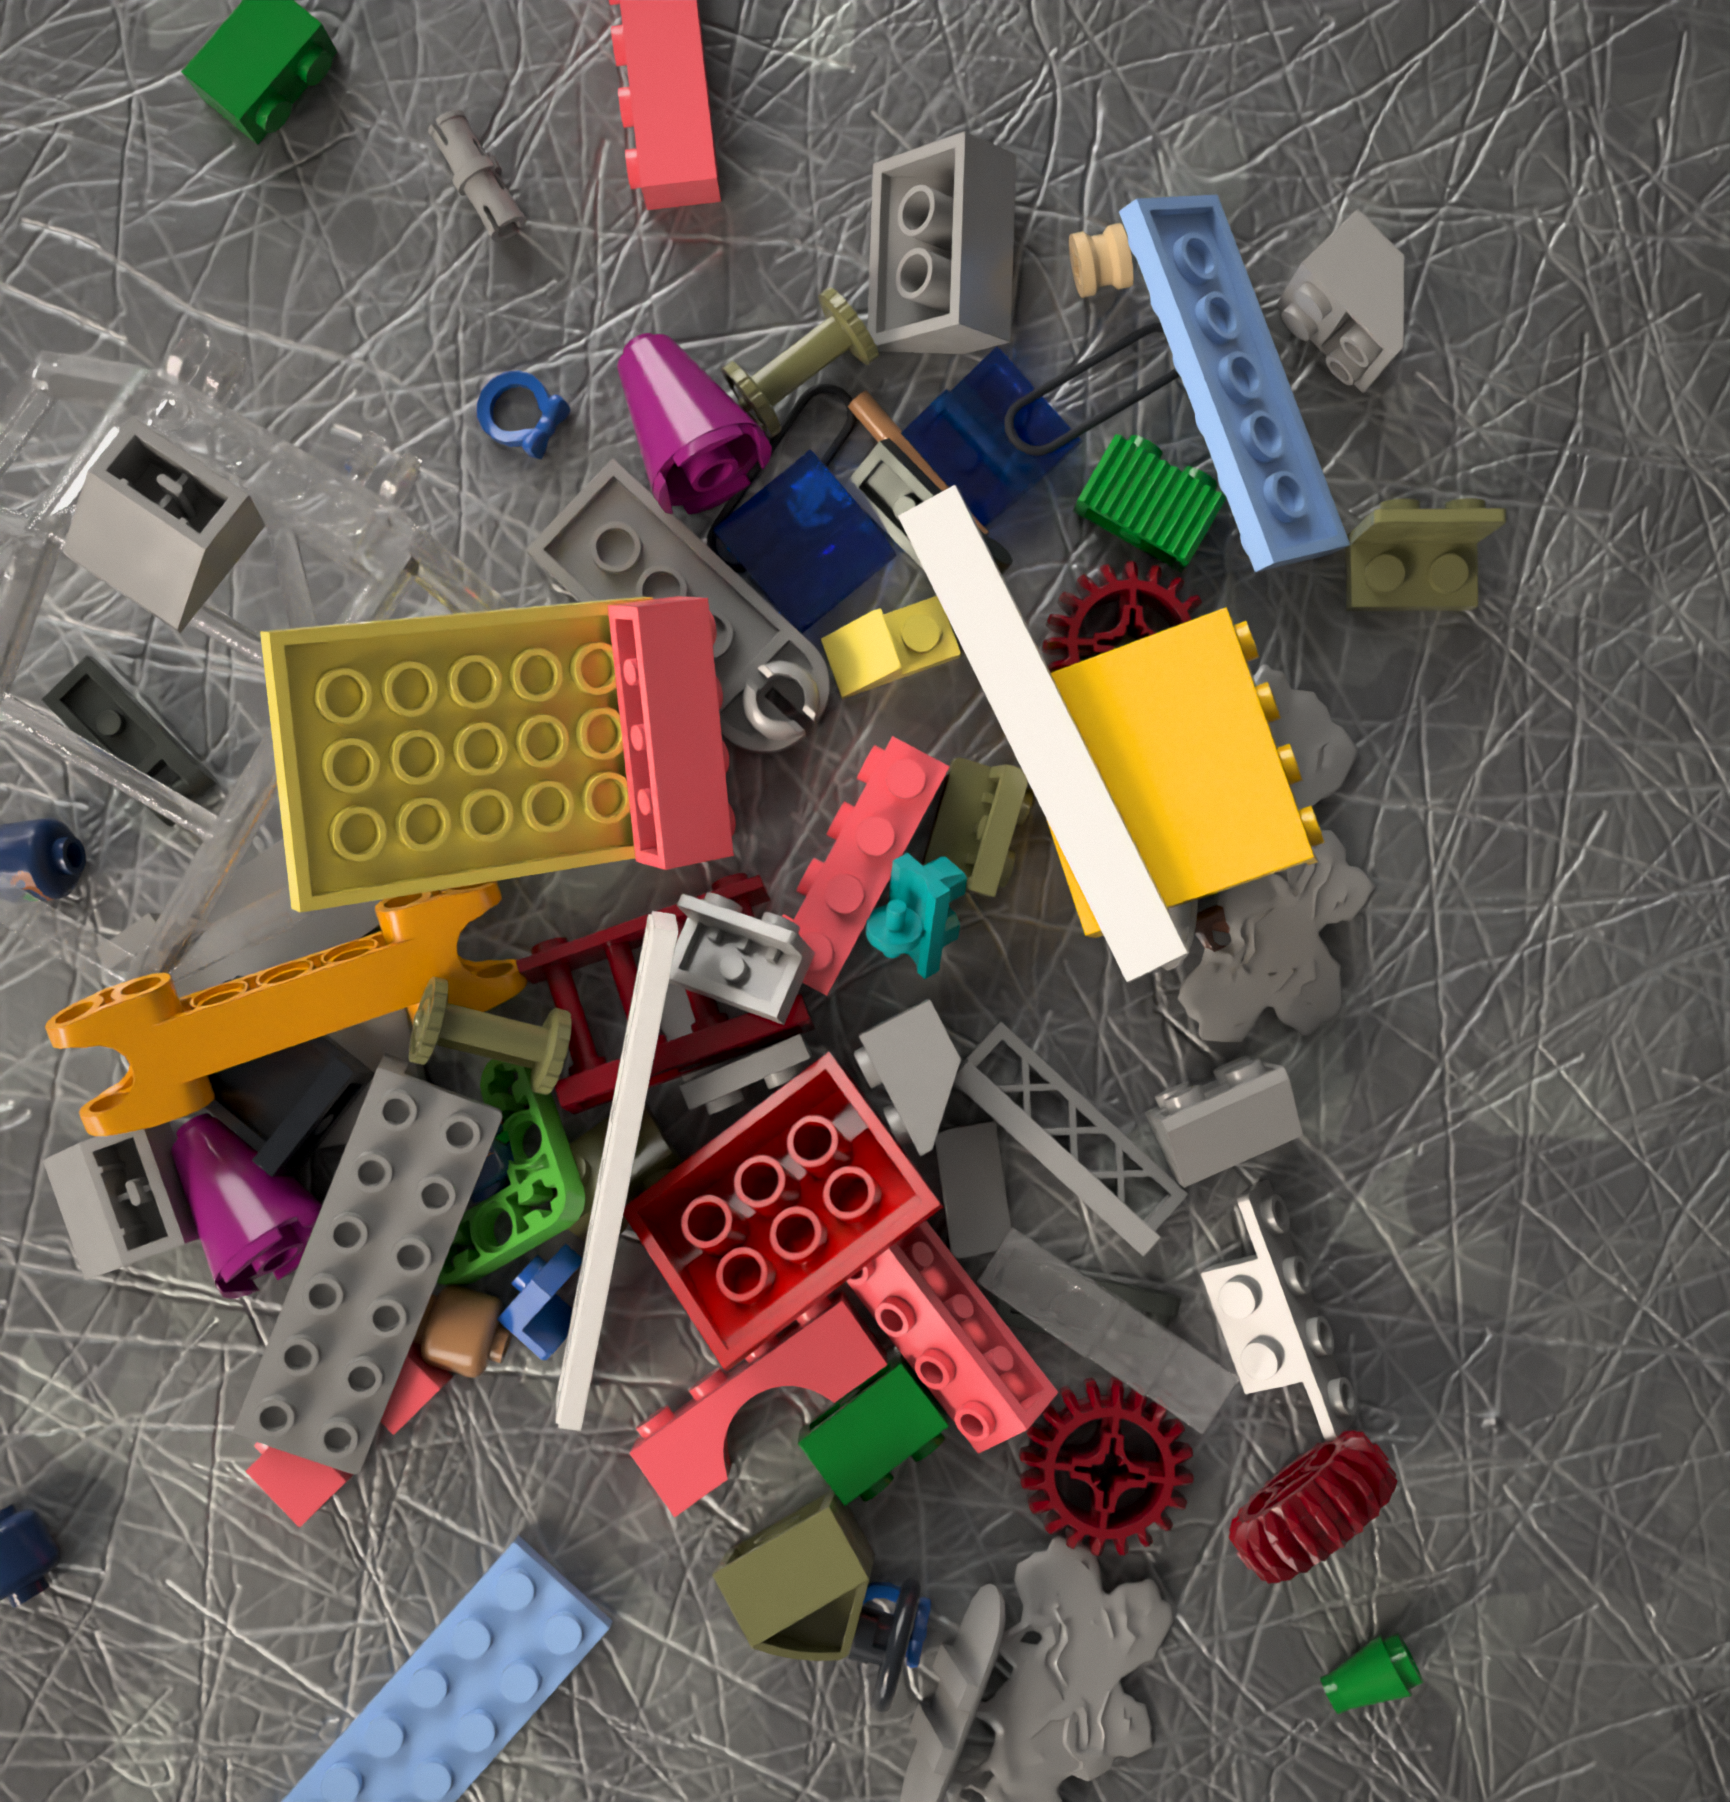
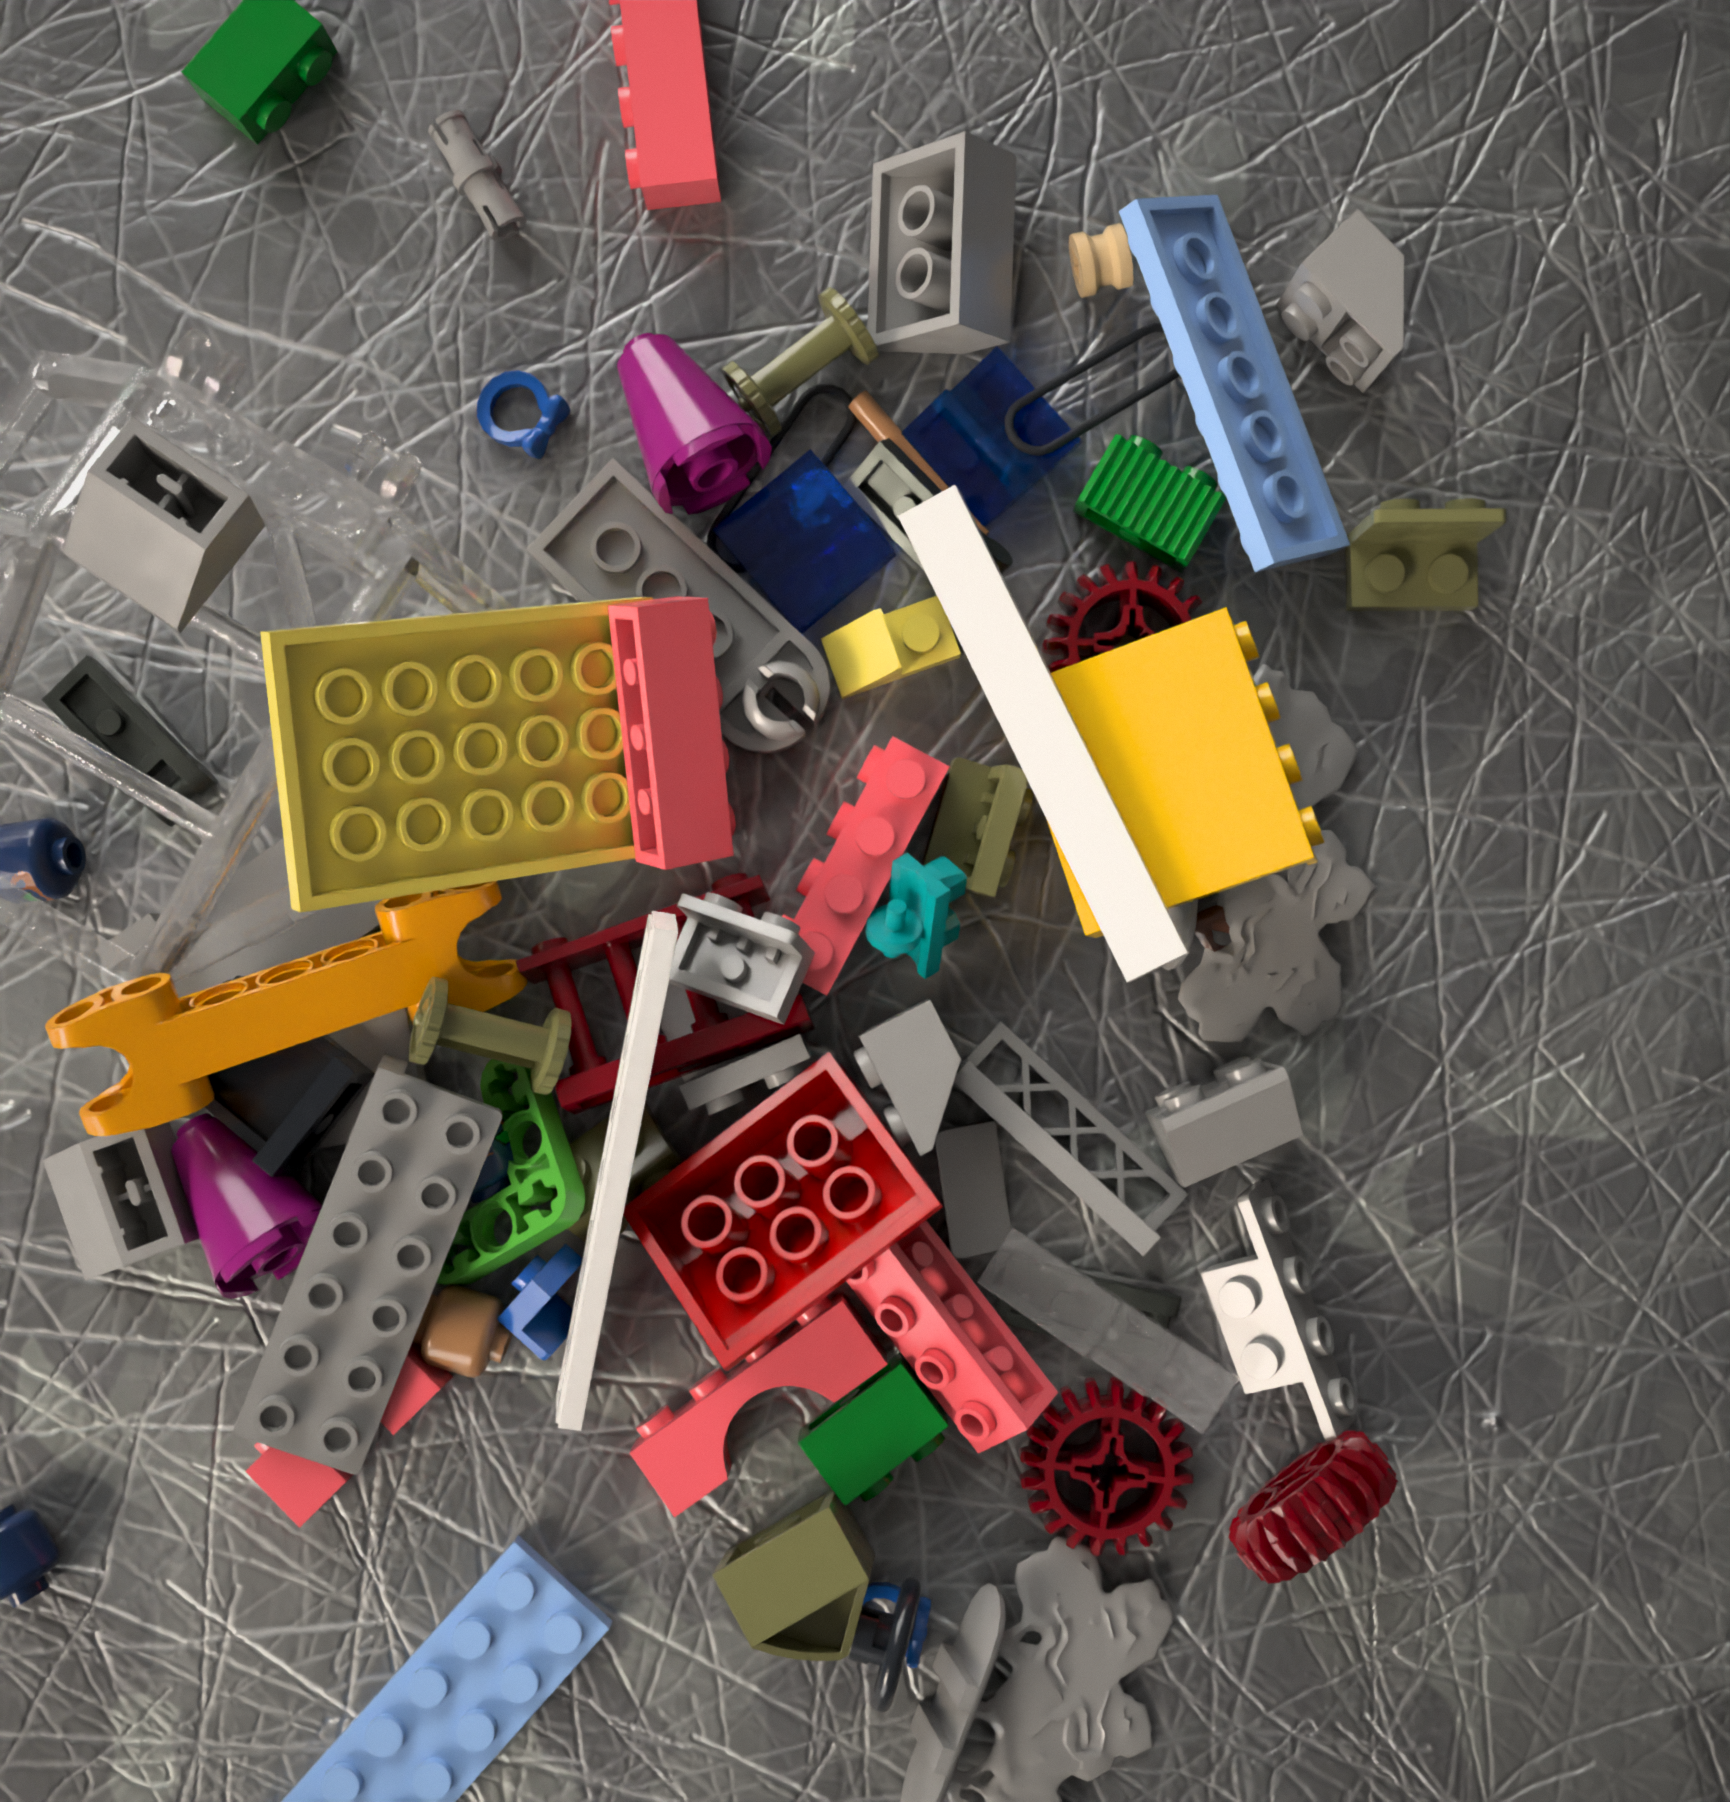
(1373, 1675): green cone -> none

